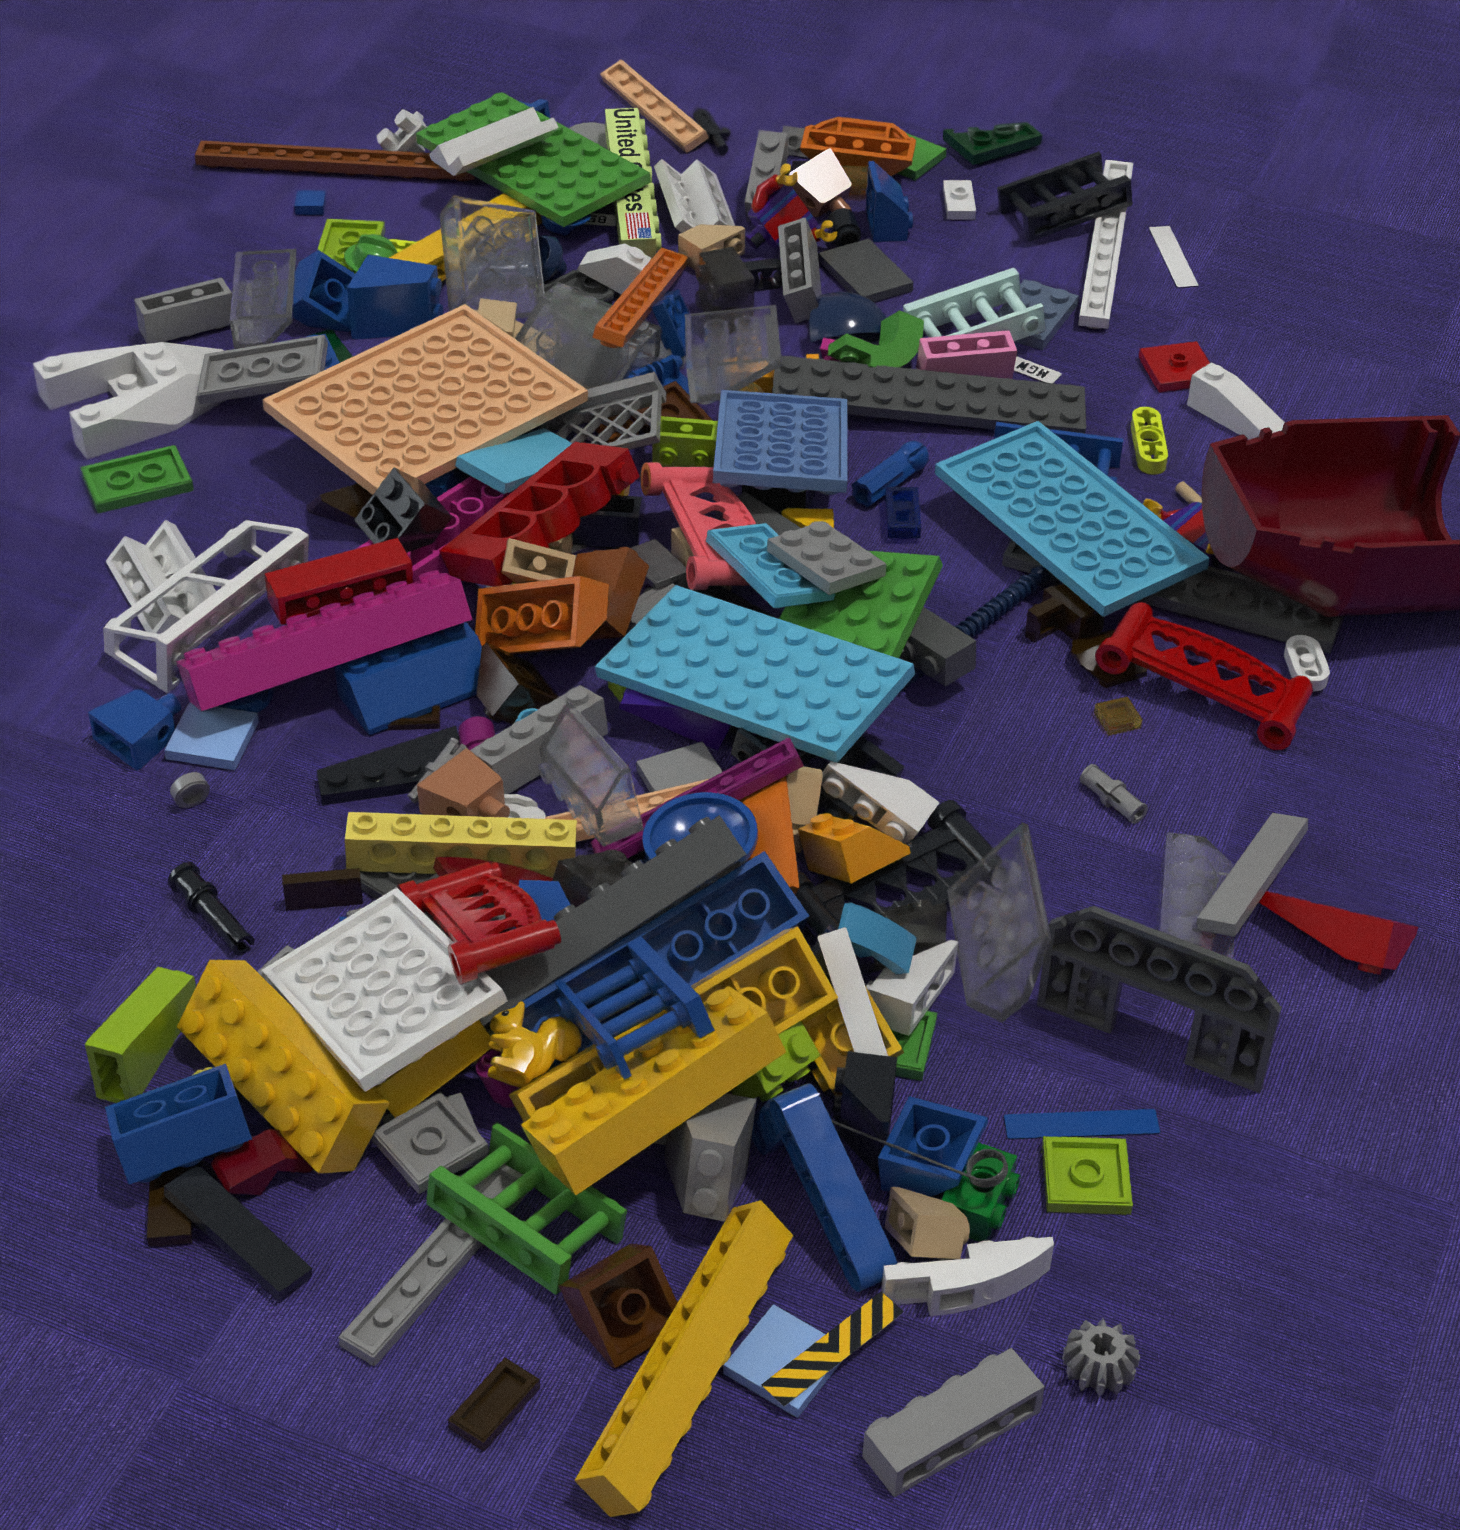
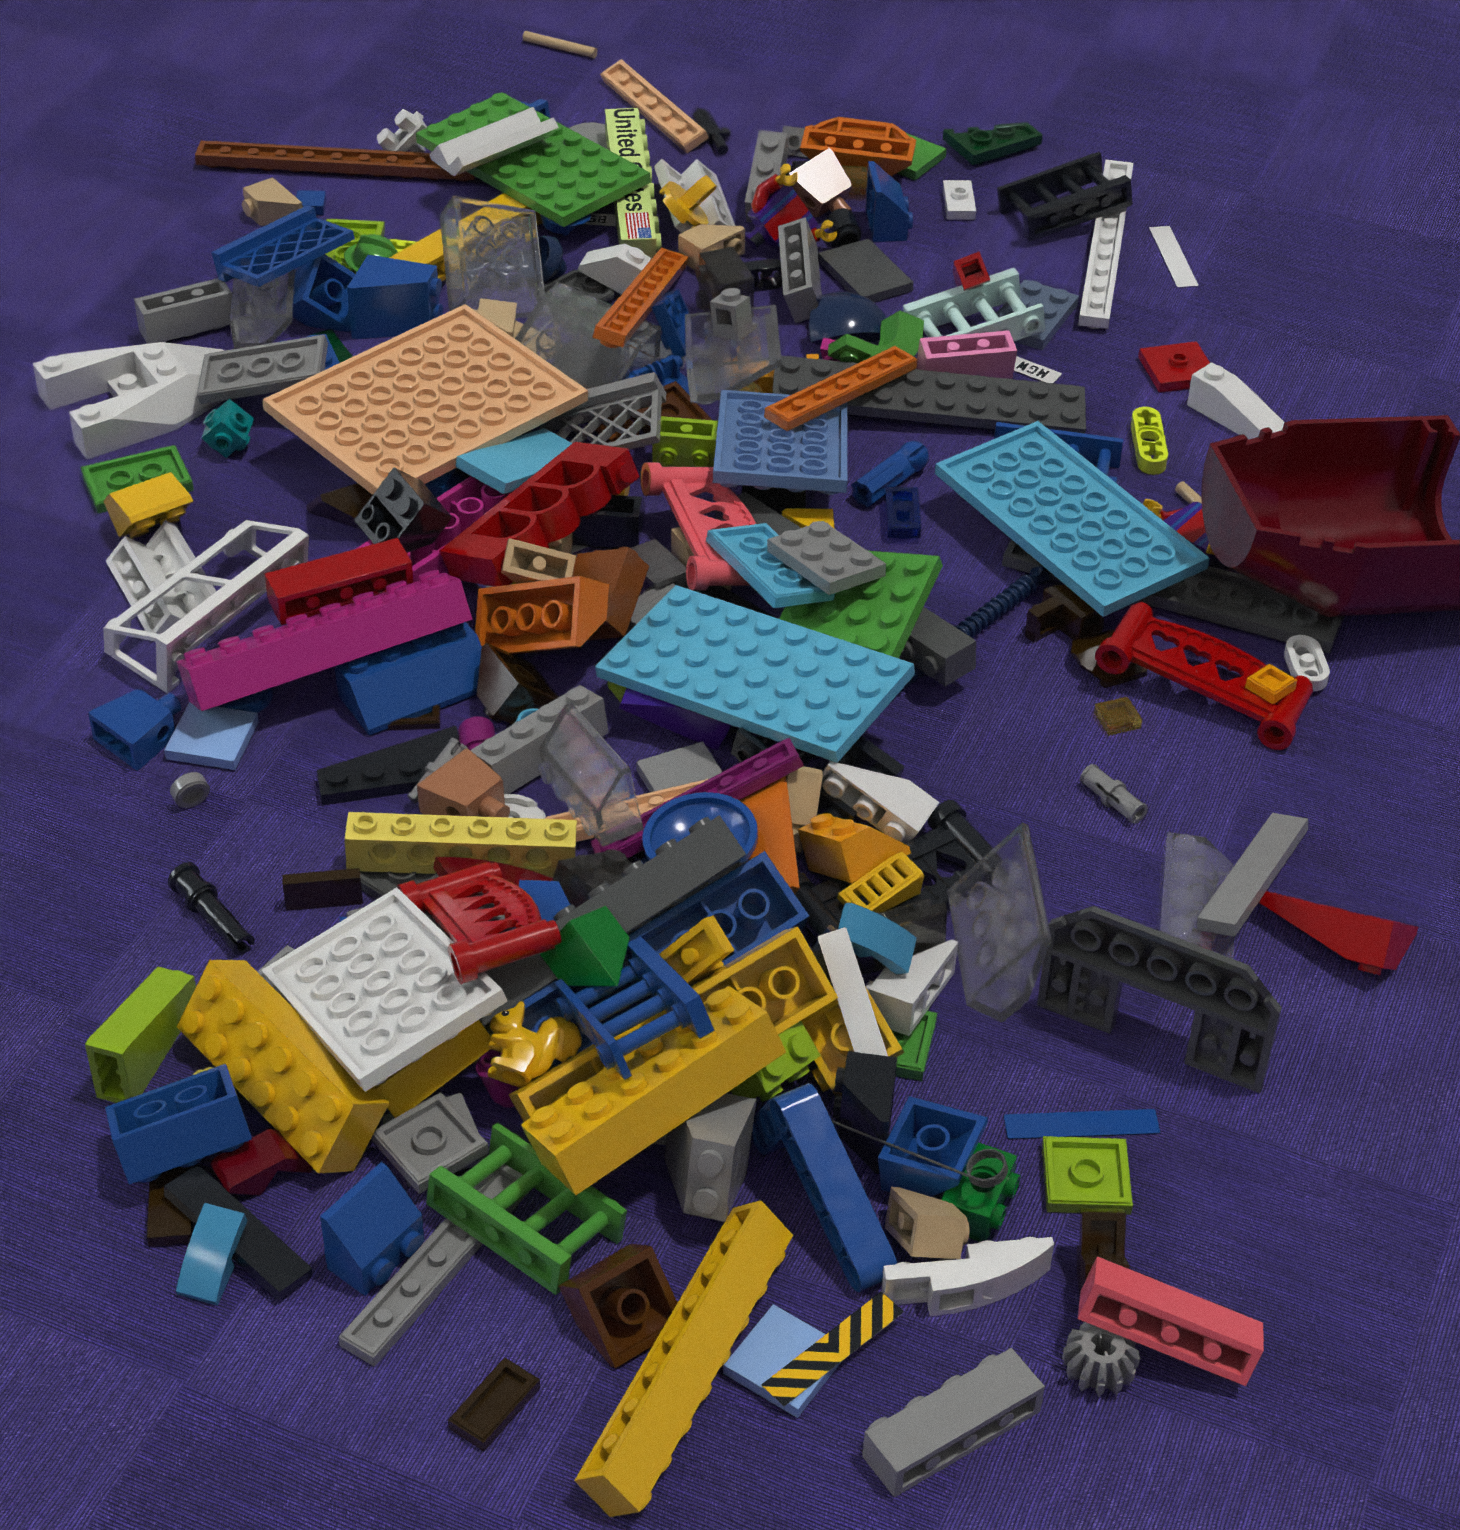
(147, 504): none -> yellow slope
(209, 1254): none -> dark azure slope
(227, 428): none -> teal brick
(268, 201): none -> tan slope
(279, 247): none -> blue fence
(371, 1230): none -> blue slope
(560, 44): none -> tan bar
(589, 950): none -> green slope
(686, 204): none -> yellow tile
(698, 951): none -> yellow slope
(732, 315): none -> light grey brick
(840, 388): none -> orange tile
(899, 871): none -> yellow slope
(970, 271): none -> red leg
(1101, 1236): none -> dark brown brick
(1171, 1321): none -> coral brick
(1271, 683): none -> light orange tile

